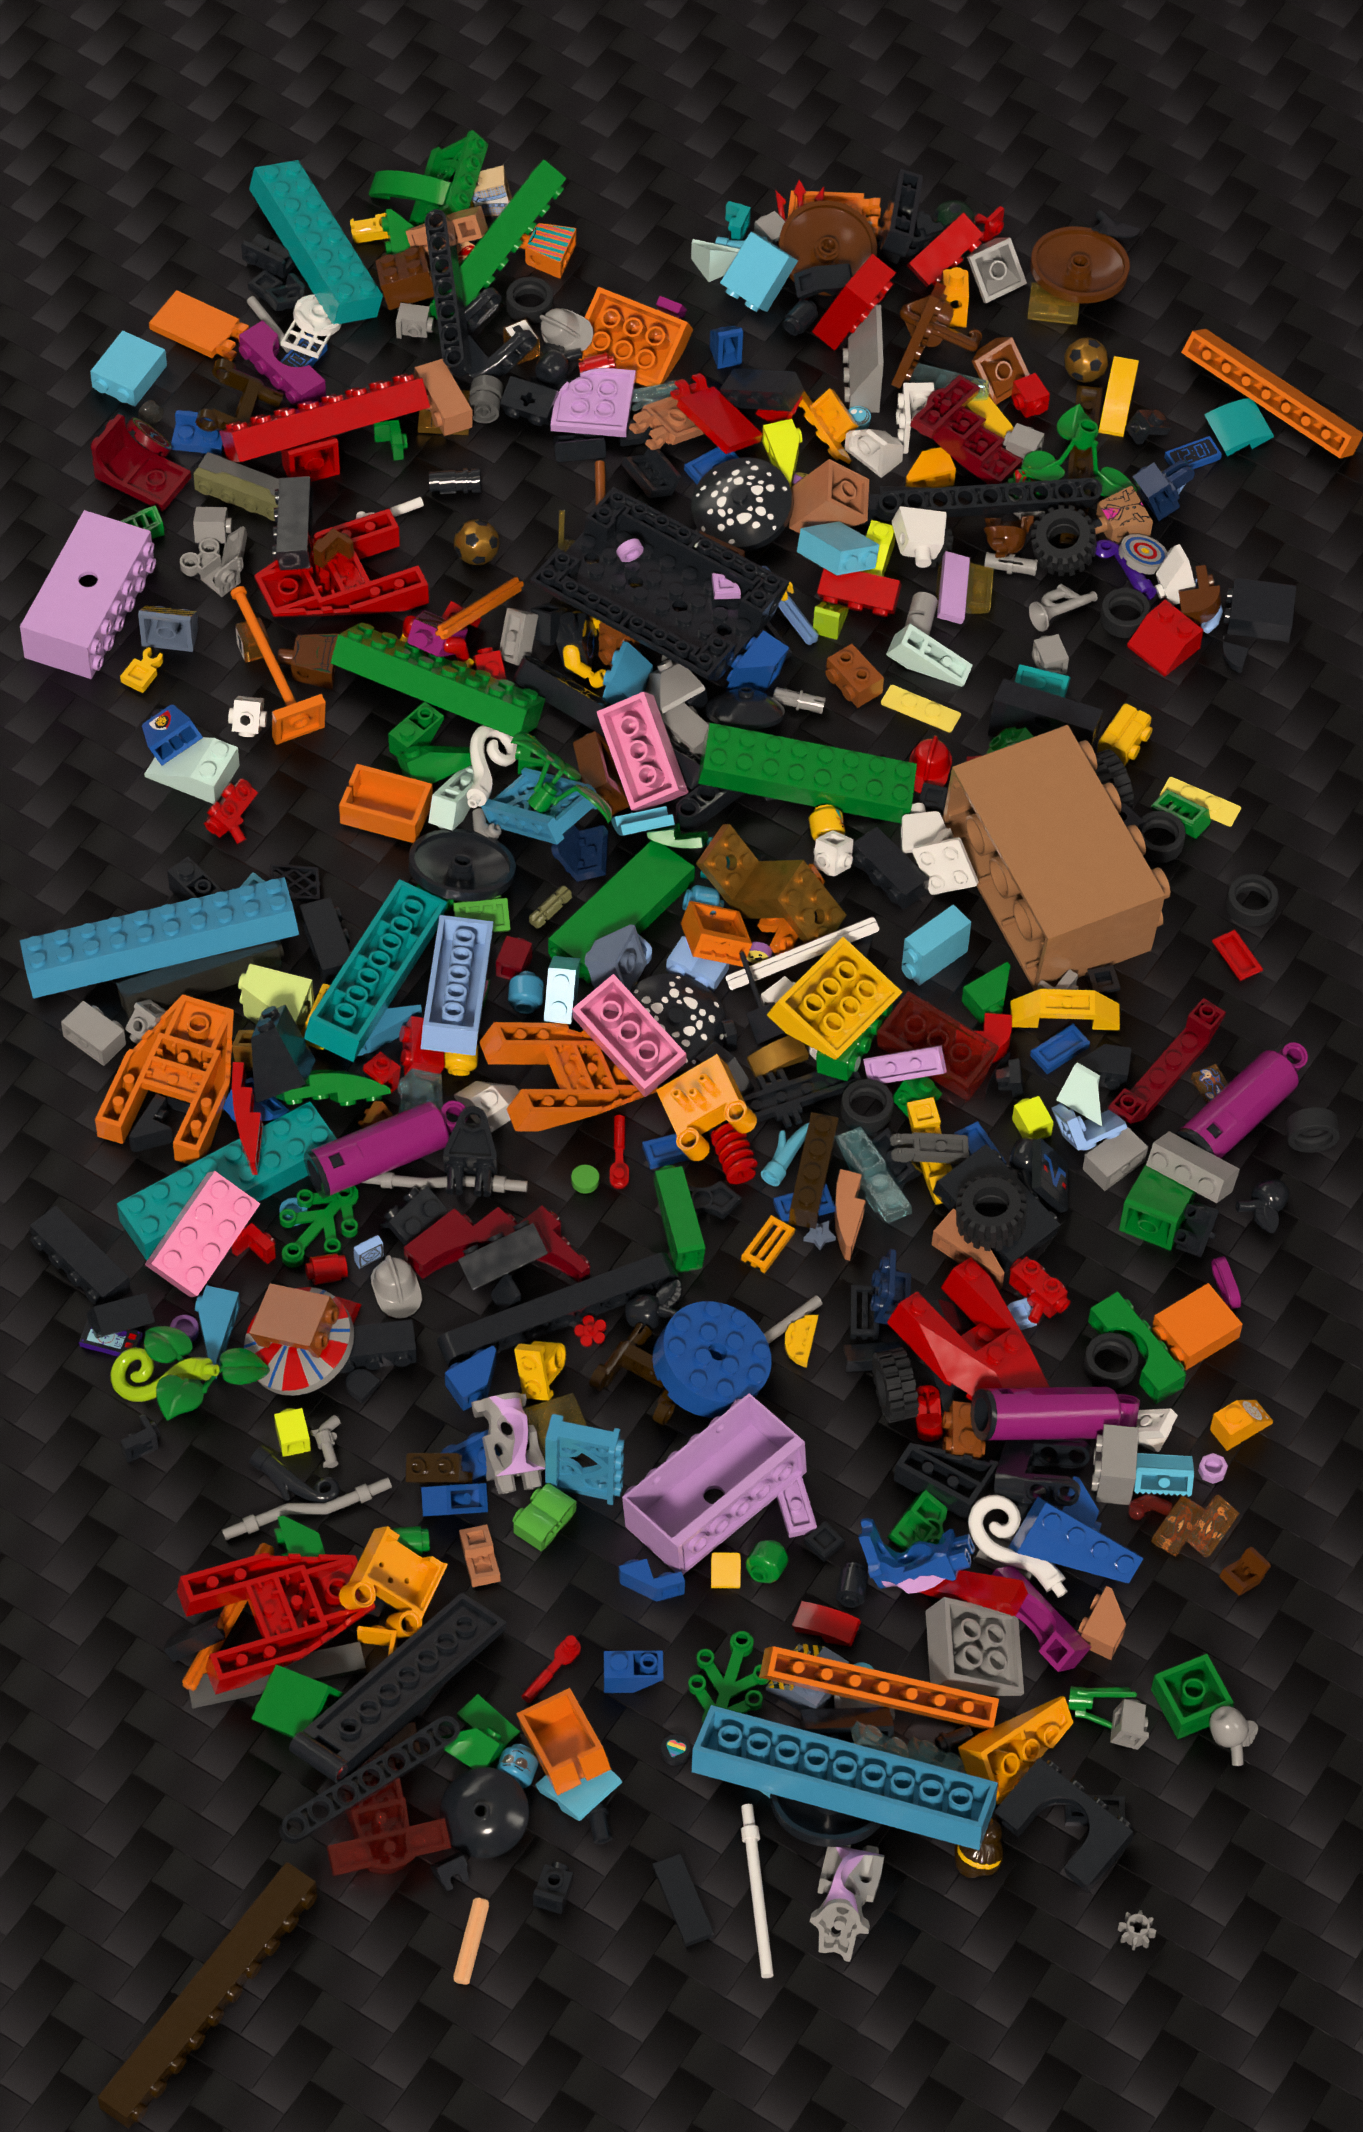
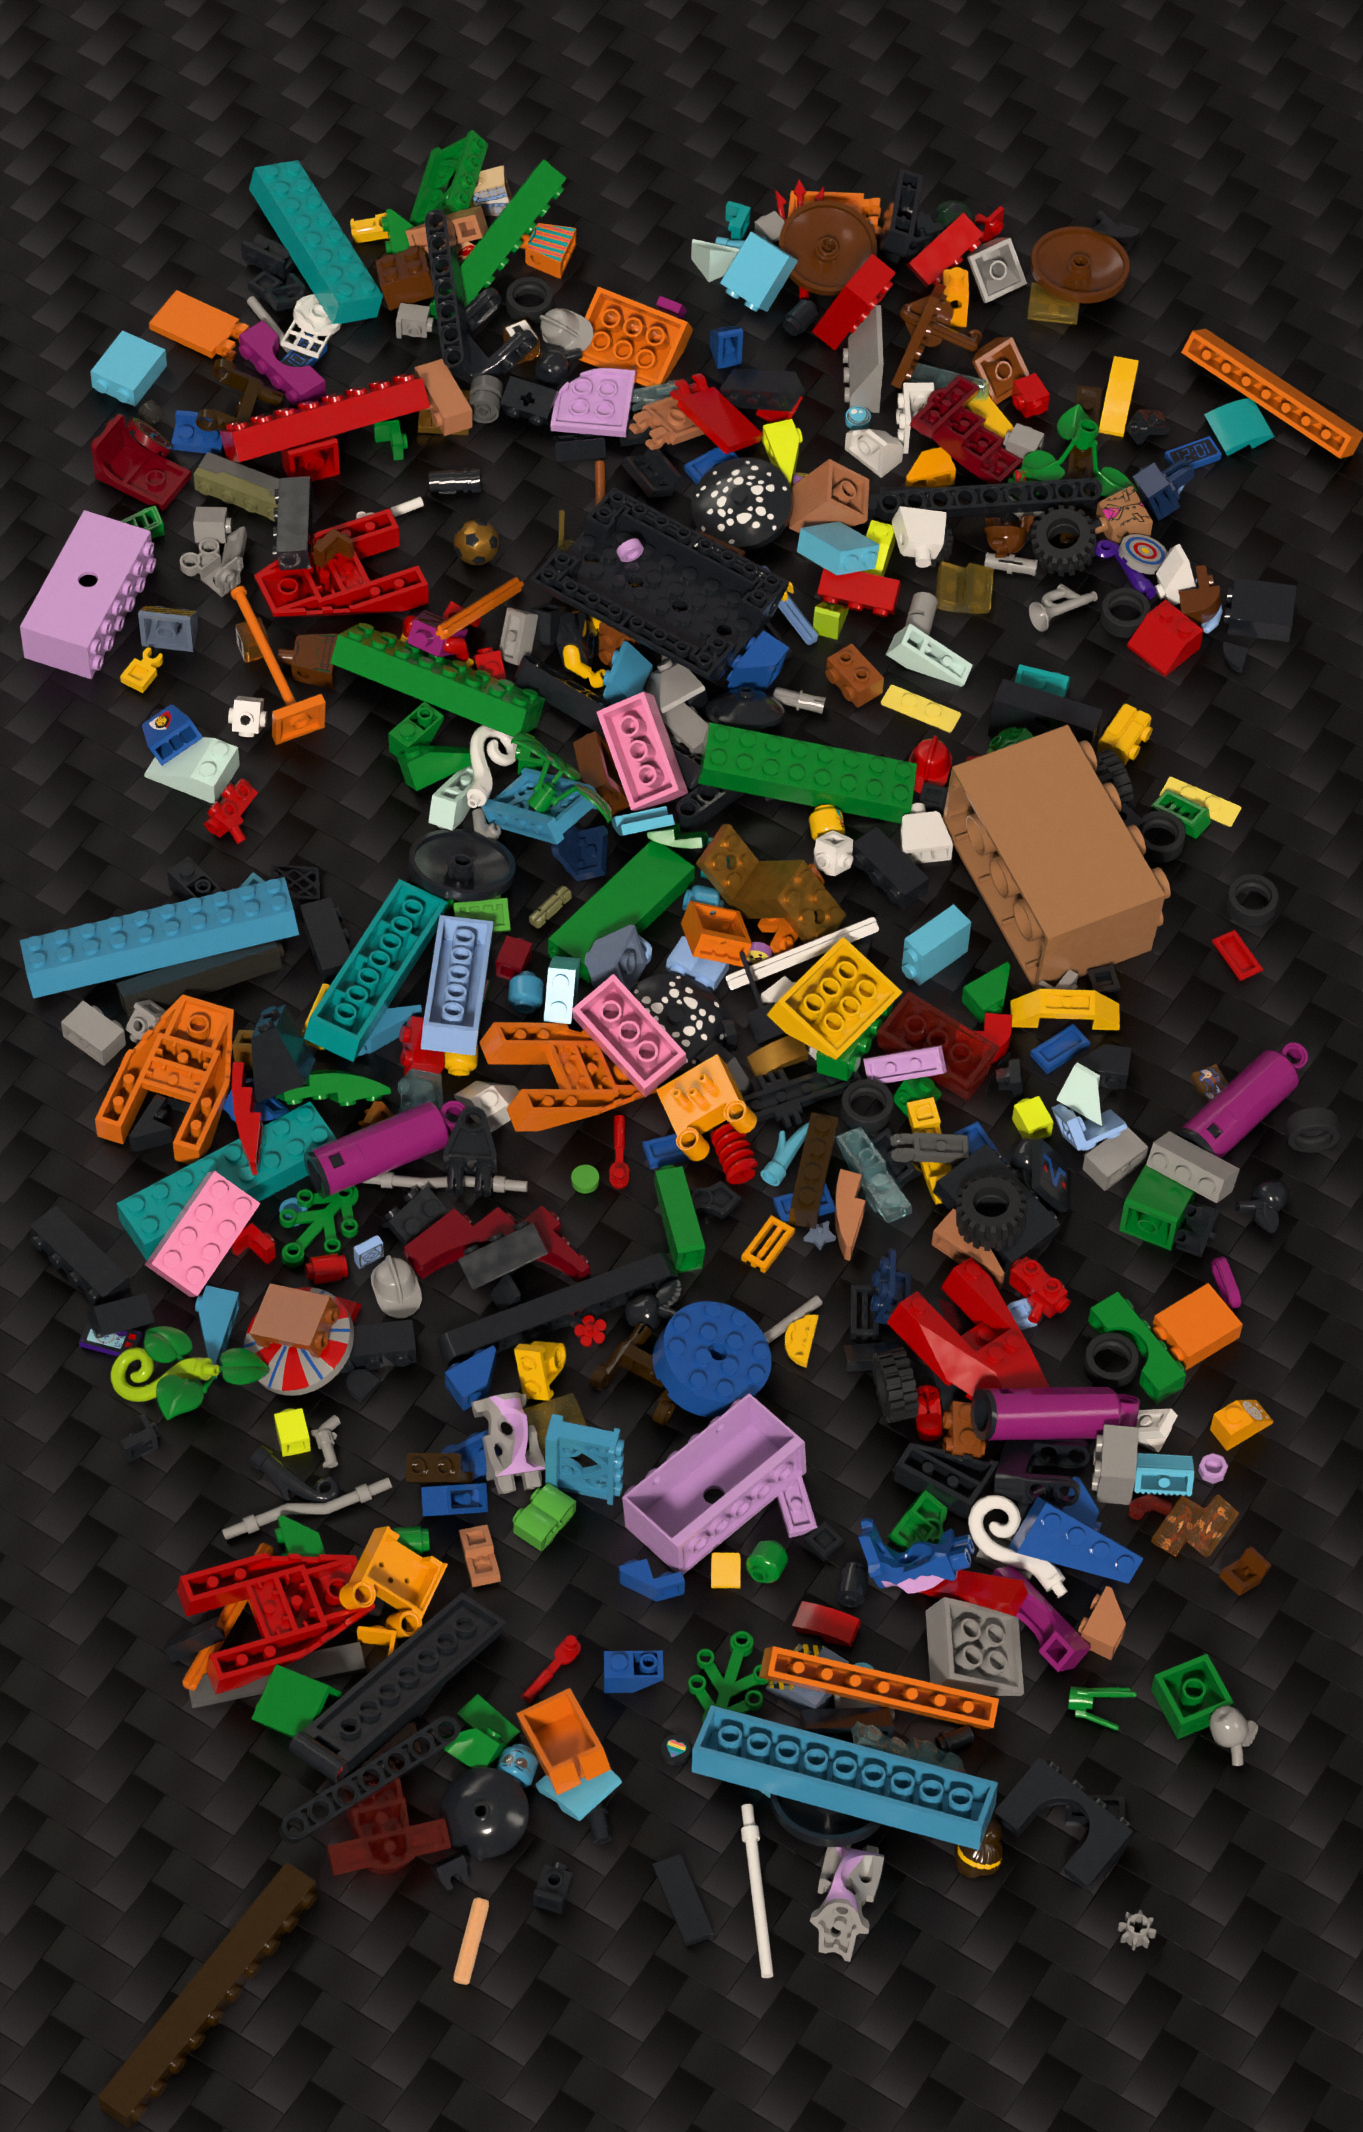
(187, 1325): medium lavender tile -> none
(269, 987): yellowish green slope -> none
(383, 1071): red bracket -> none
(386, 803): orange piece -> none
(410, 186): green slope -> none
(596, 362): red brick -> none
(724, 588): lavender tile -> none
(821, 279): black slope -> none
(831, 420): light orange bracket -> none
(945, 864): white bracket -> none
(953, 587): lavender tile -> none
(1015, 1745): light orange wedge -> none
(1050, 654): light grey brick -> none
(1086, 359): pearl gold piece -> none
(1129, 1724): light grey brick -> none
(1171, 1065): dark red slope -> none

